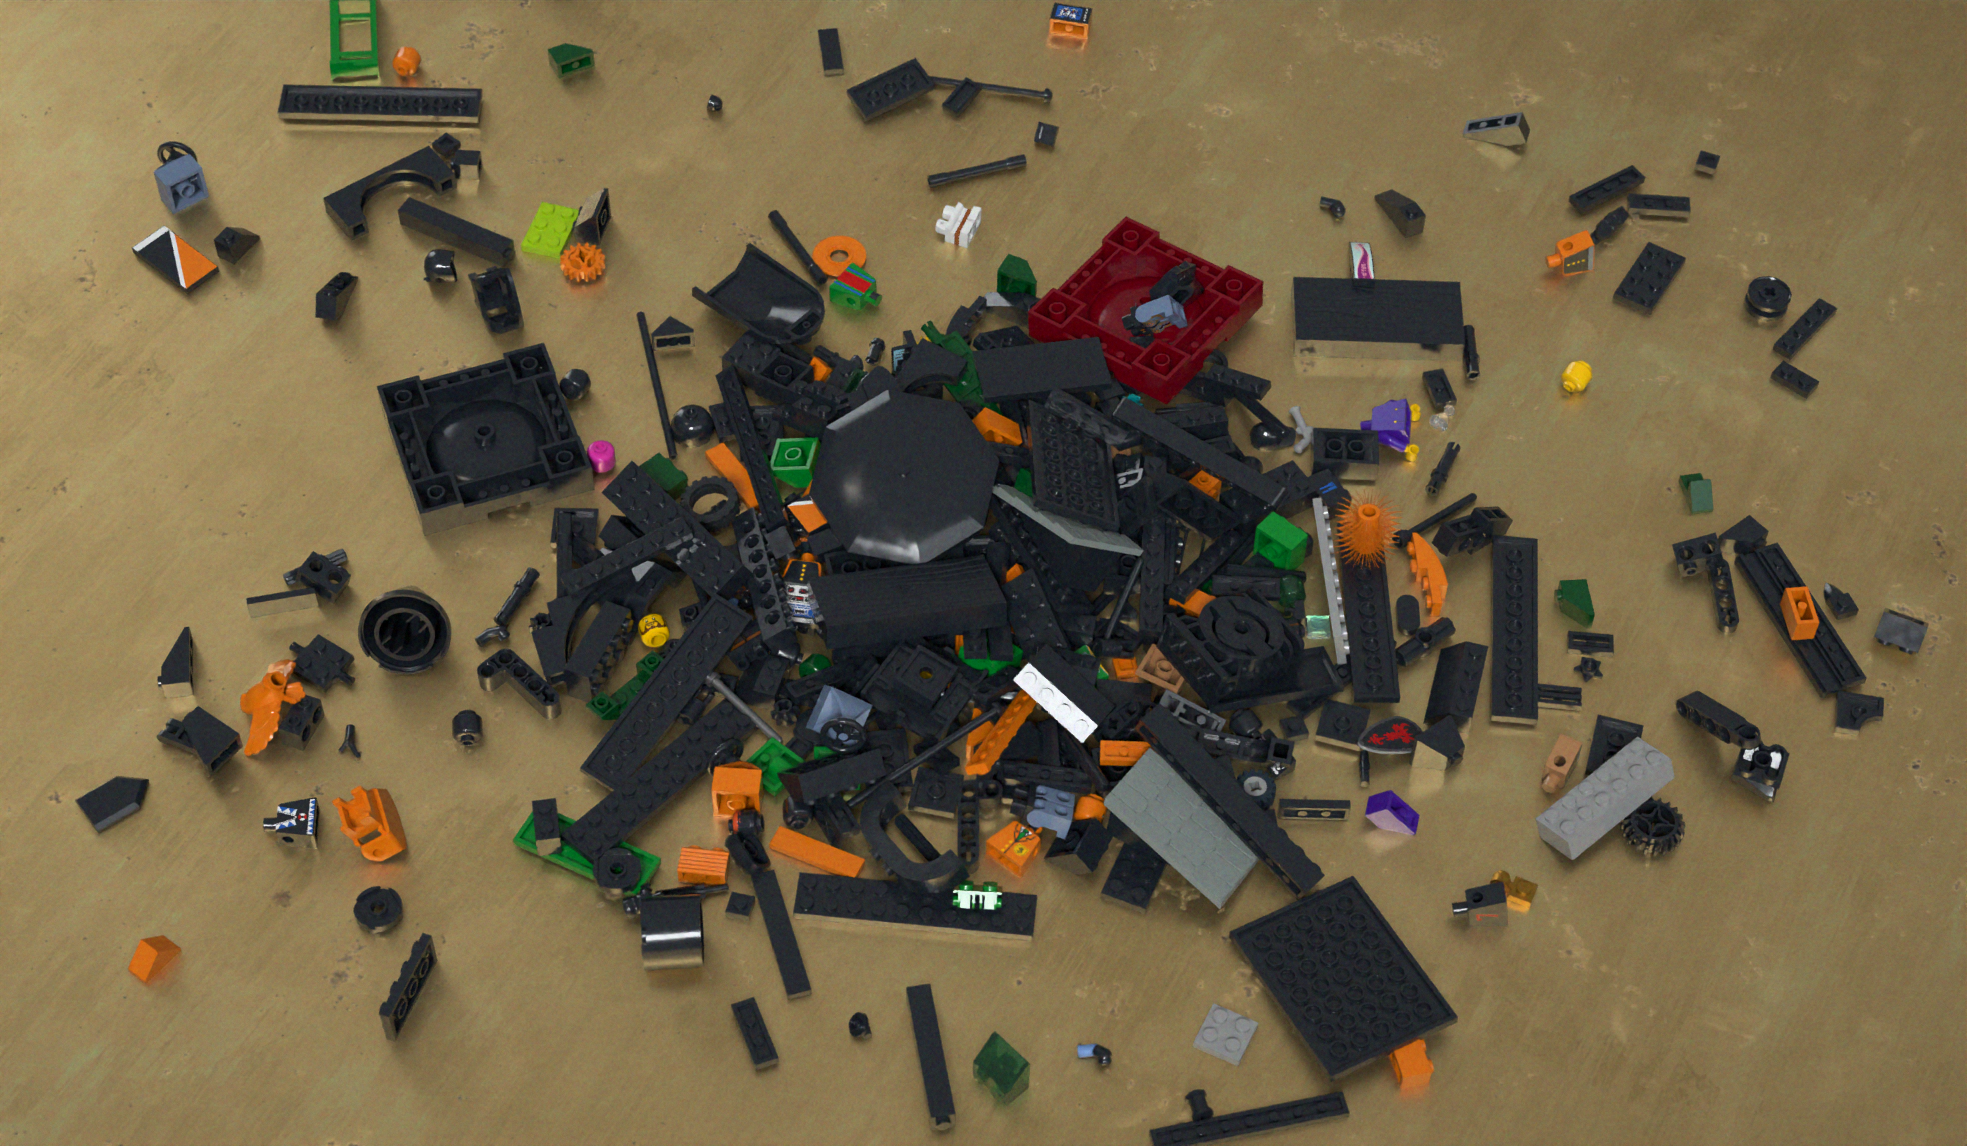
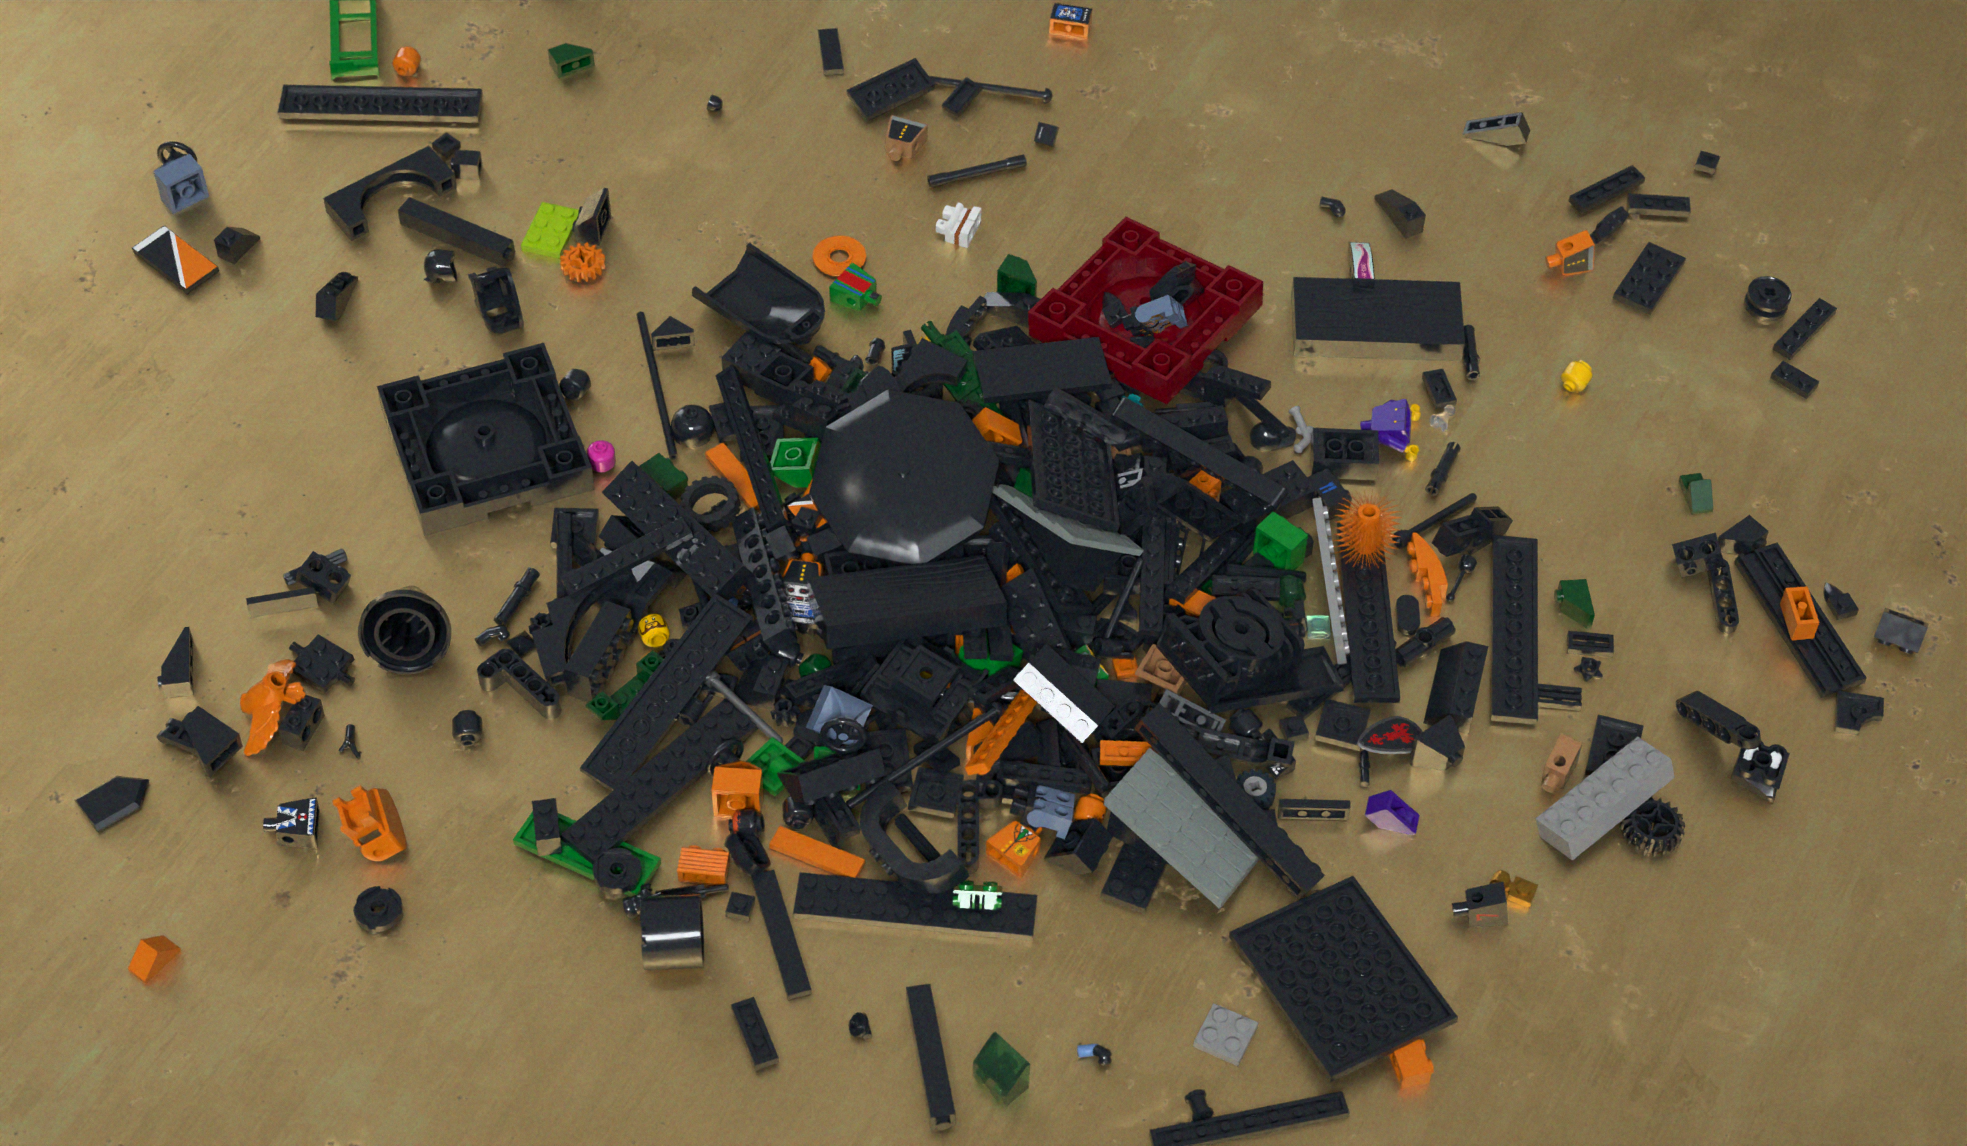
(408, 987): black plate -> none
(521, 643): none -> black slope
(806, 520): none -> black plate
(813, 269): black piece -> none
(904, 137): none -> torso
(1113, 309): none -> black plate
(1465, 565): none -> black hinge

